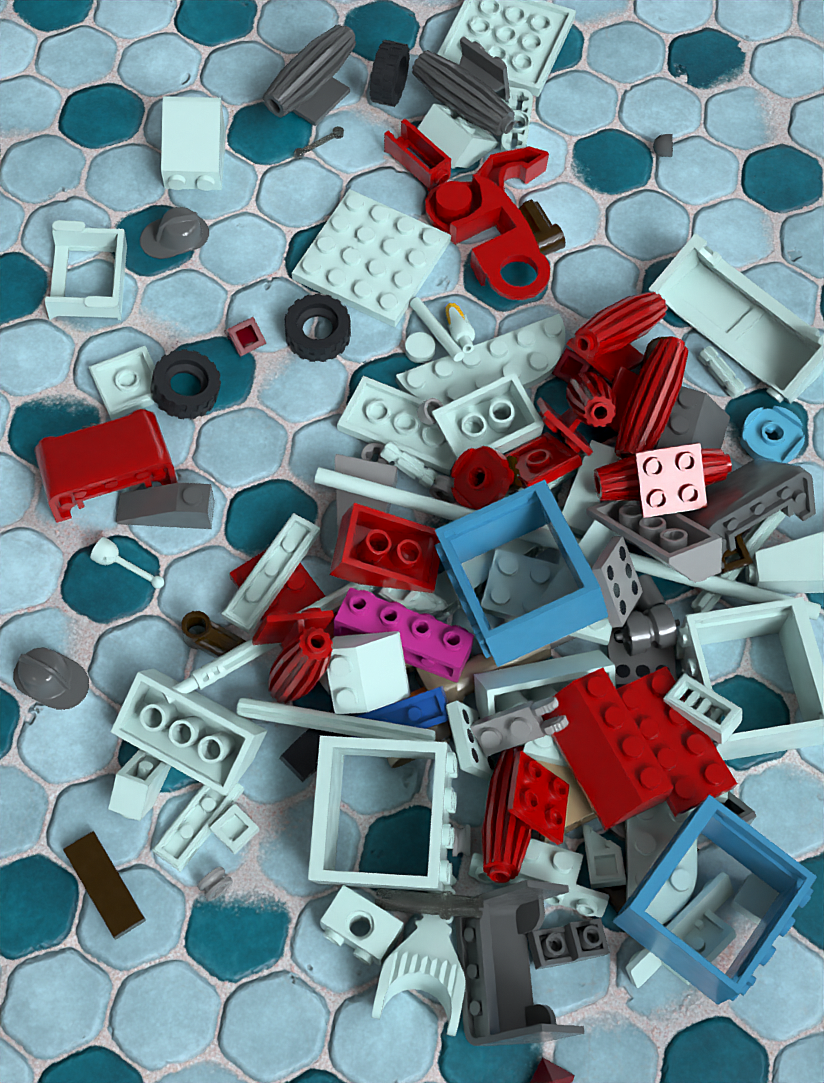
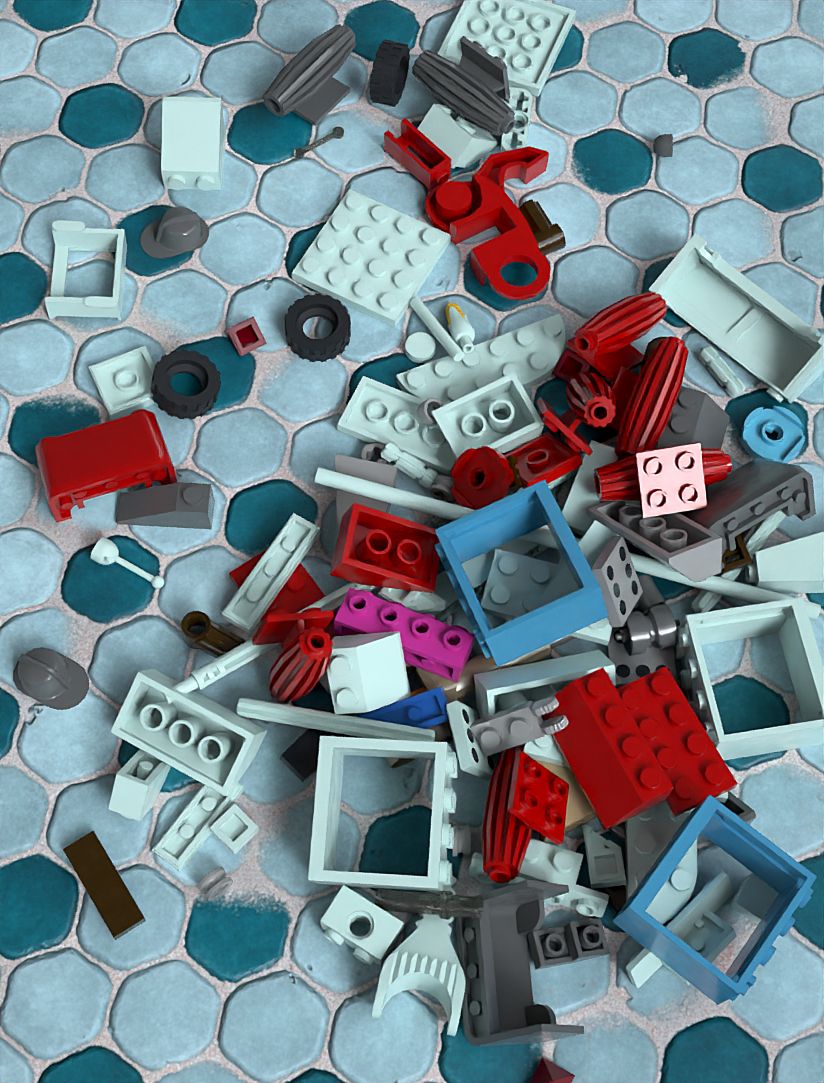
(697, 717): light aqua slope -> none

